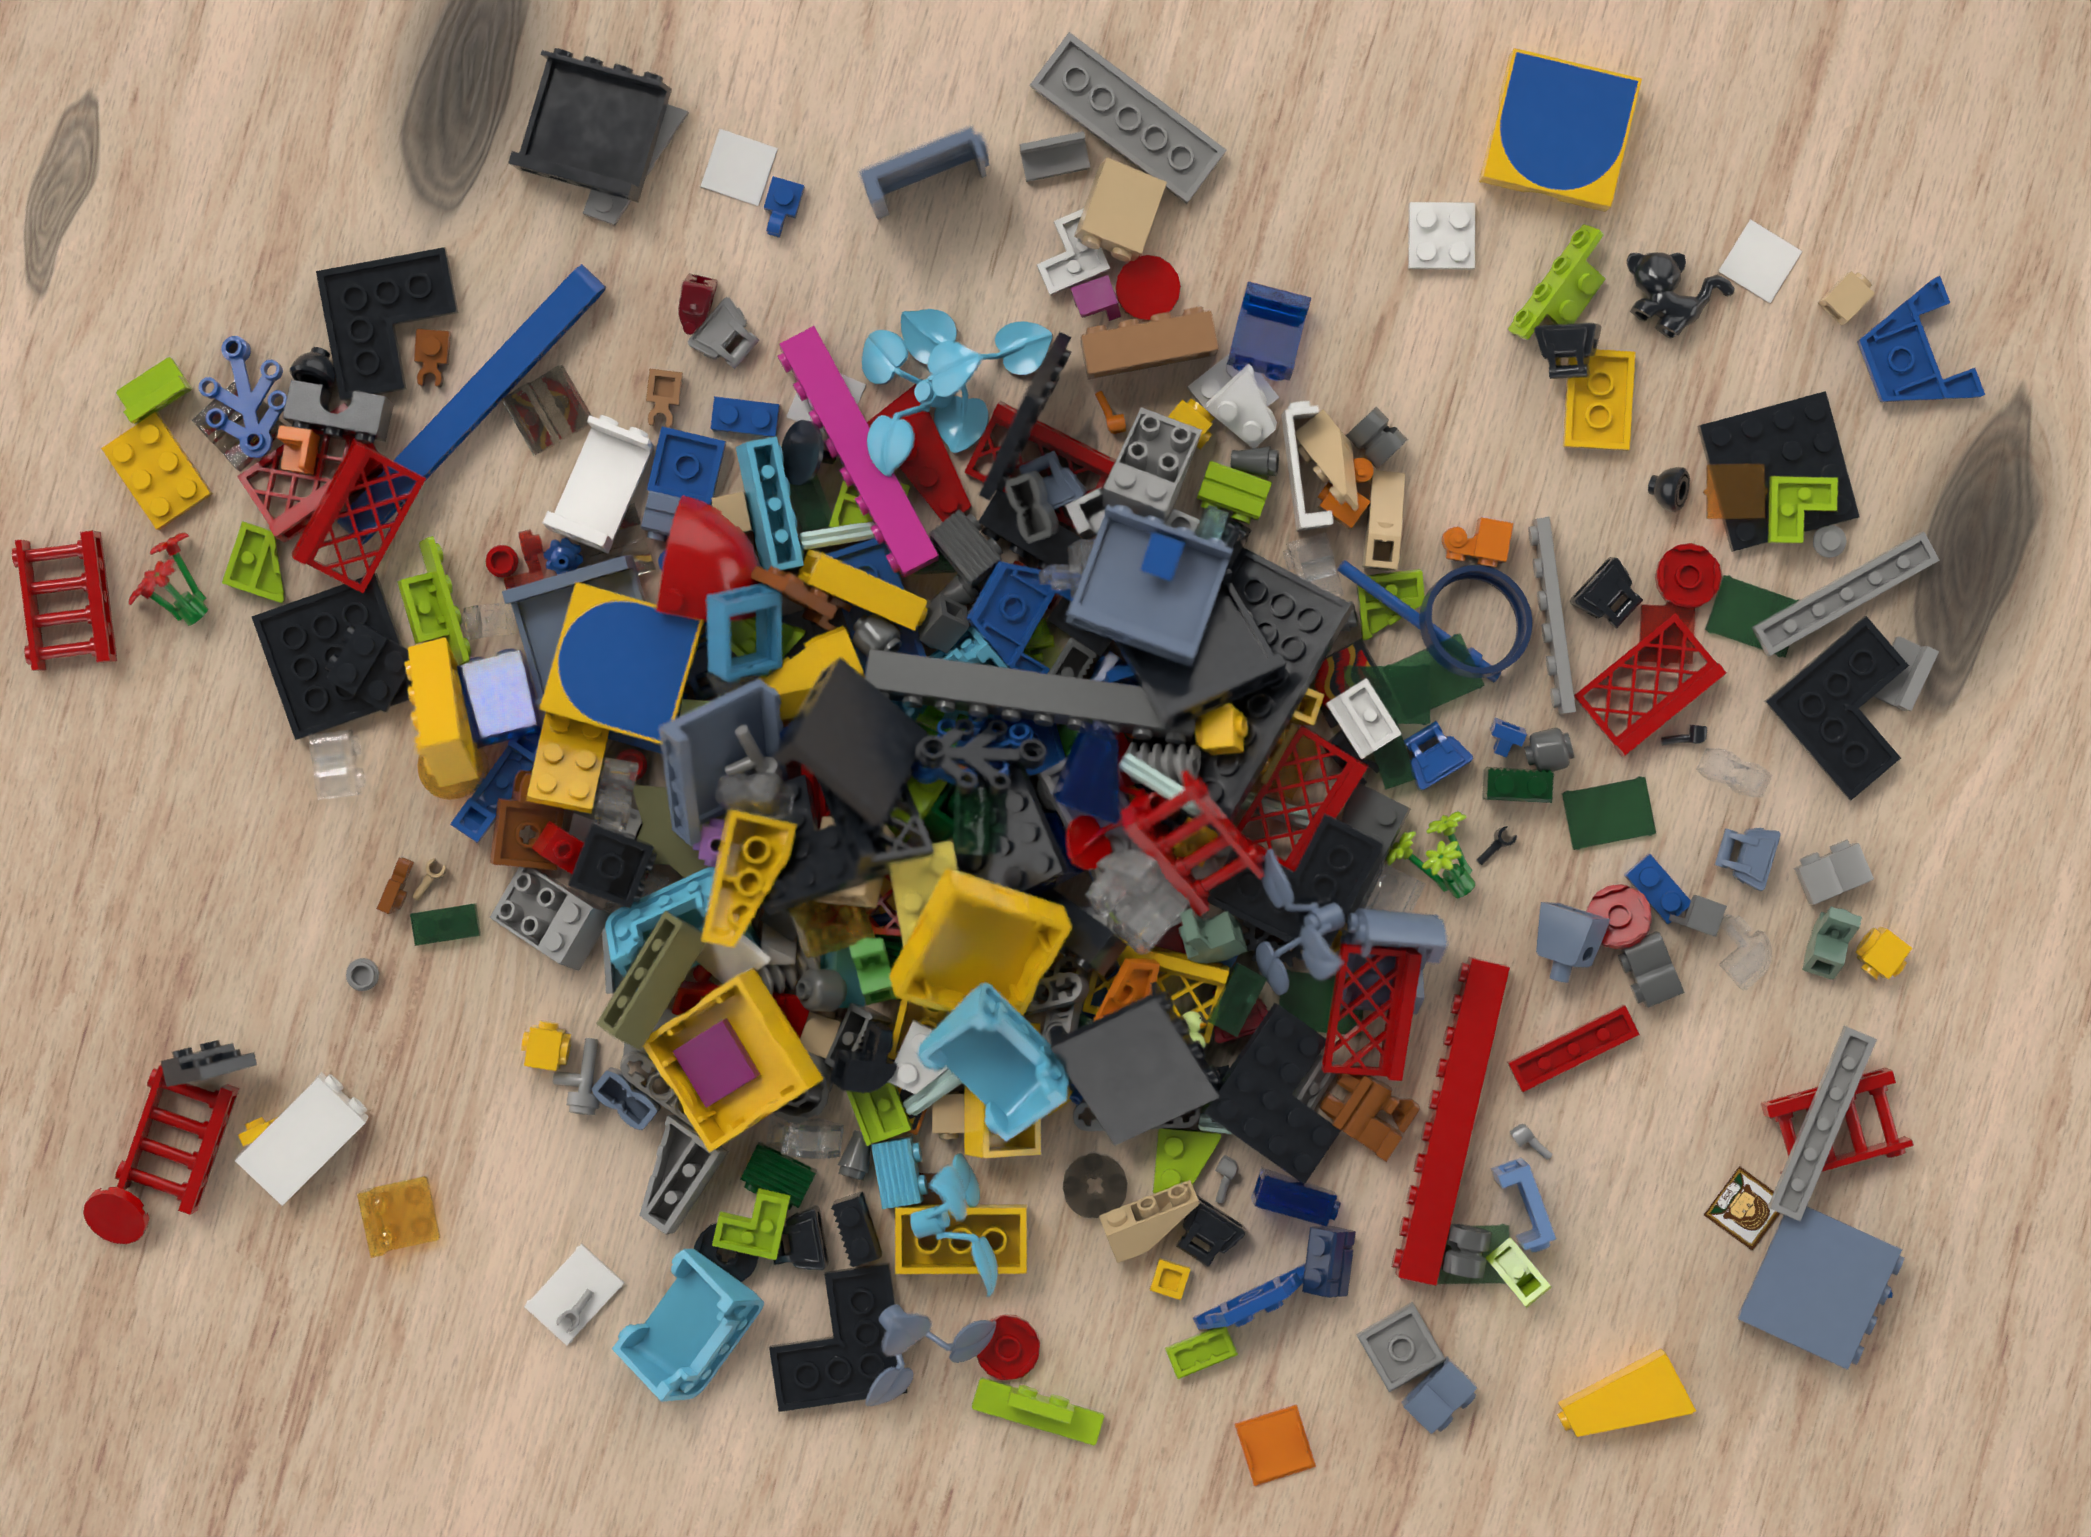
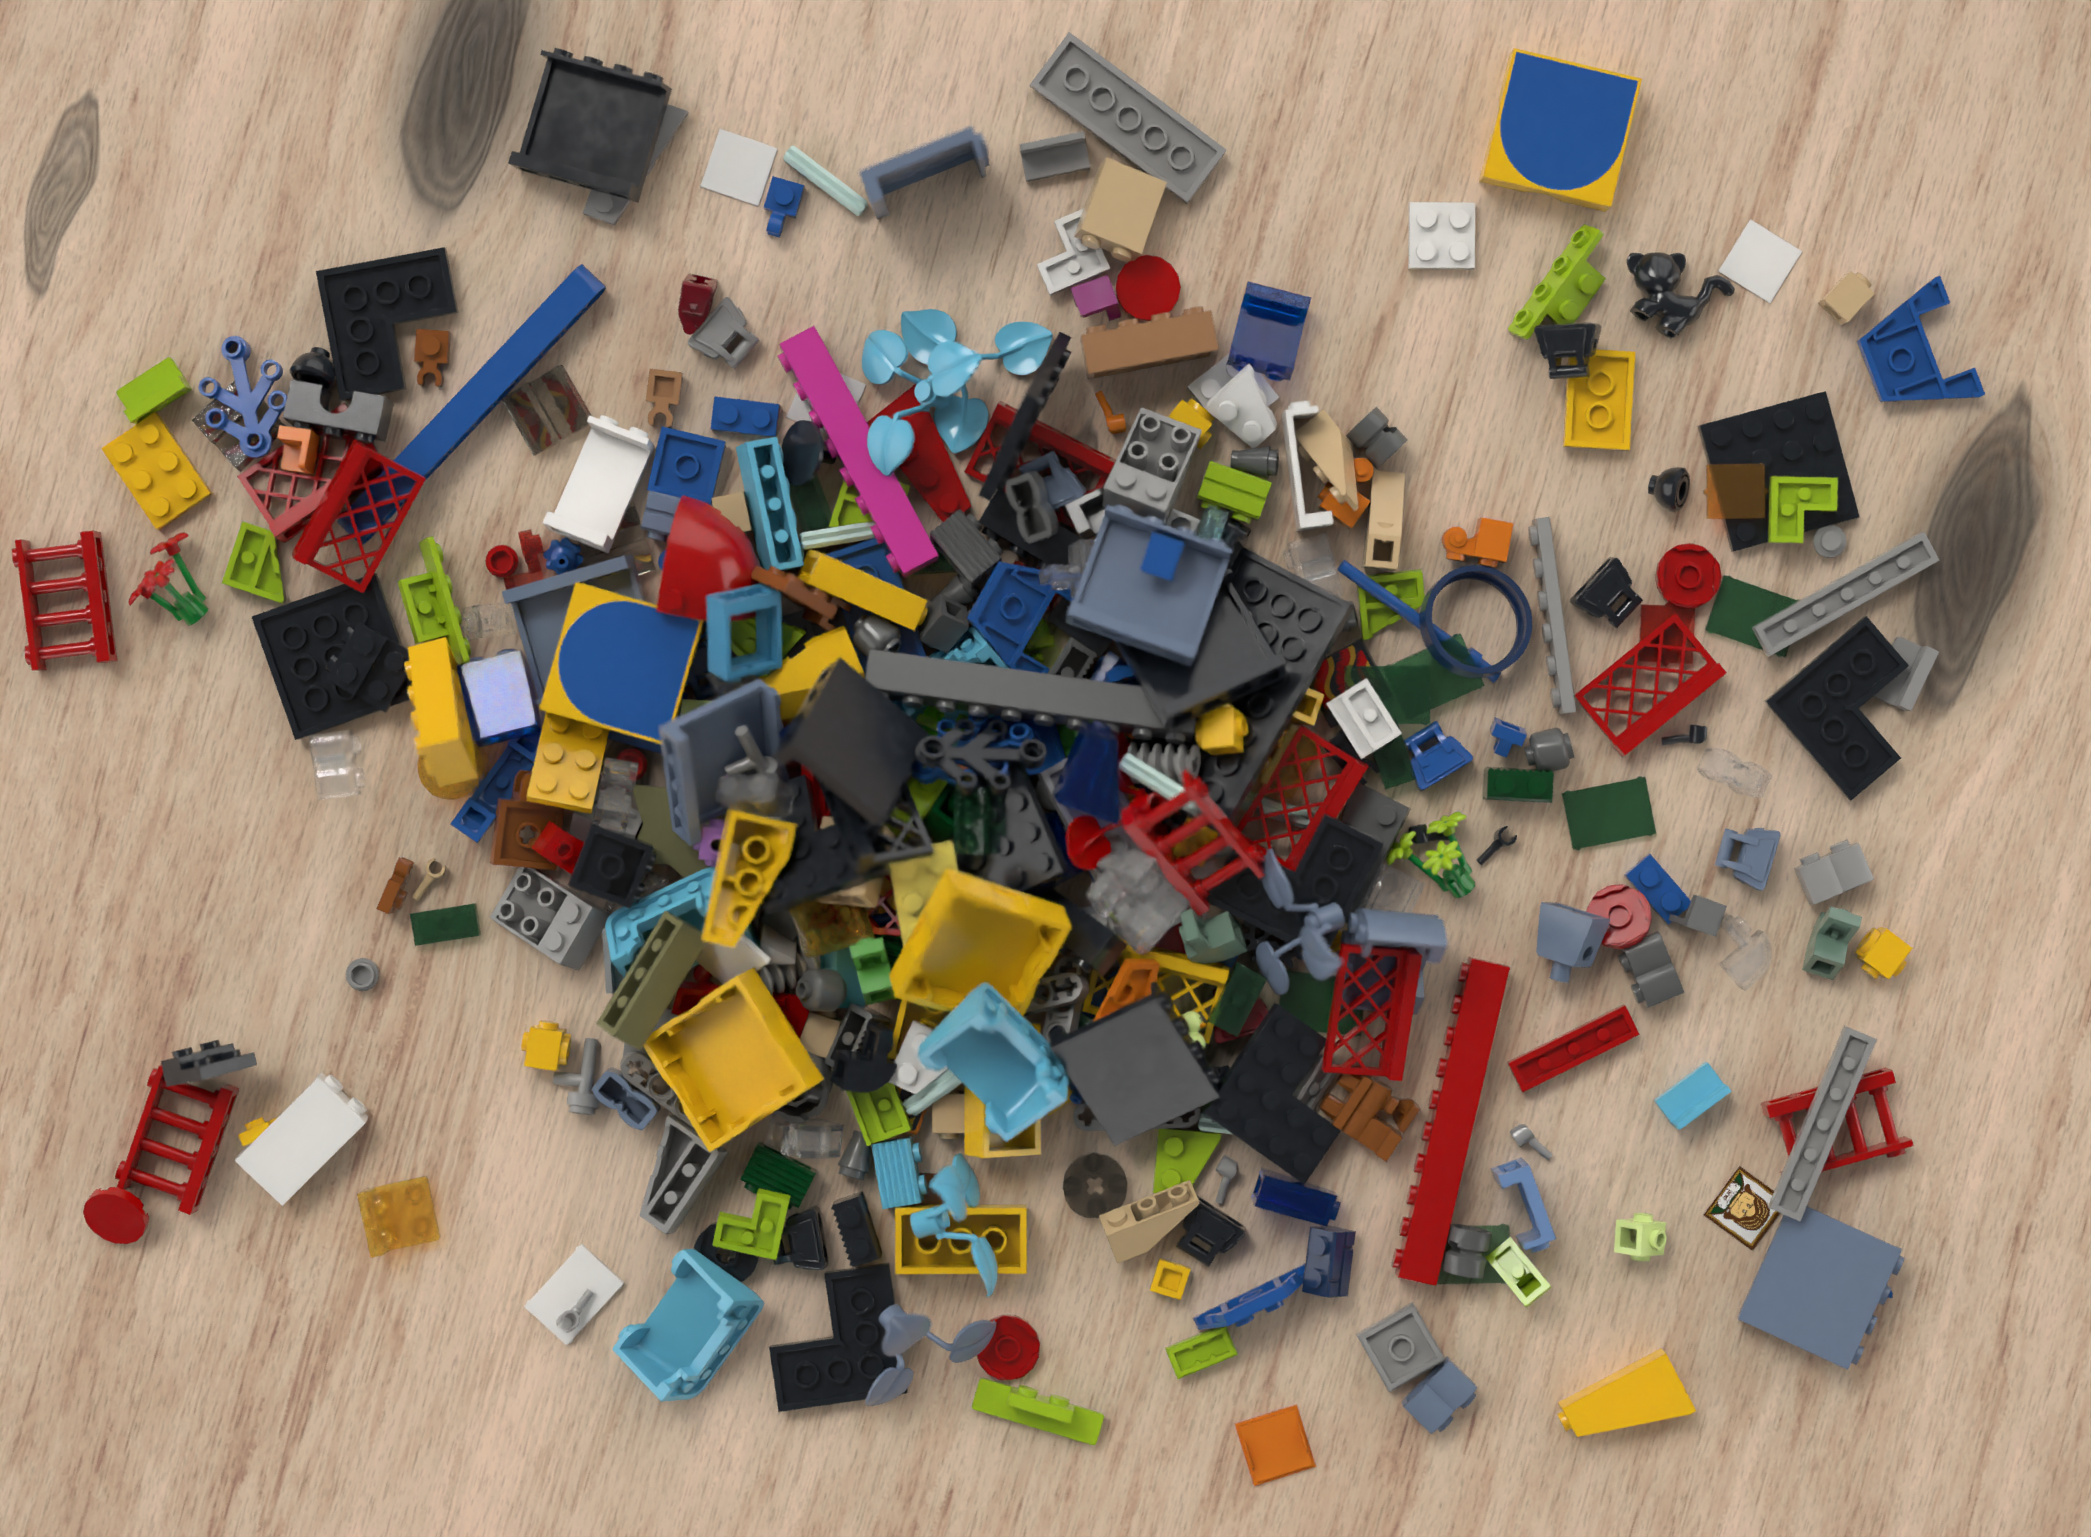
(716, 1062): magenta tile -> none
(825, 180): none -> light aqua axle
(1422, 837): none -> black hand
(1640, 1237): none -> yellowish green brick
(1692, 1096): none -> medium azure panel

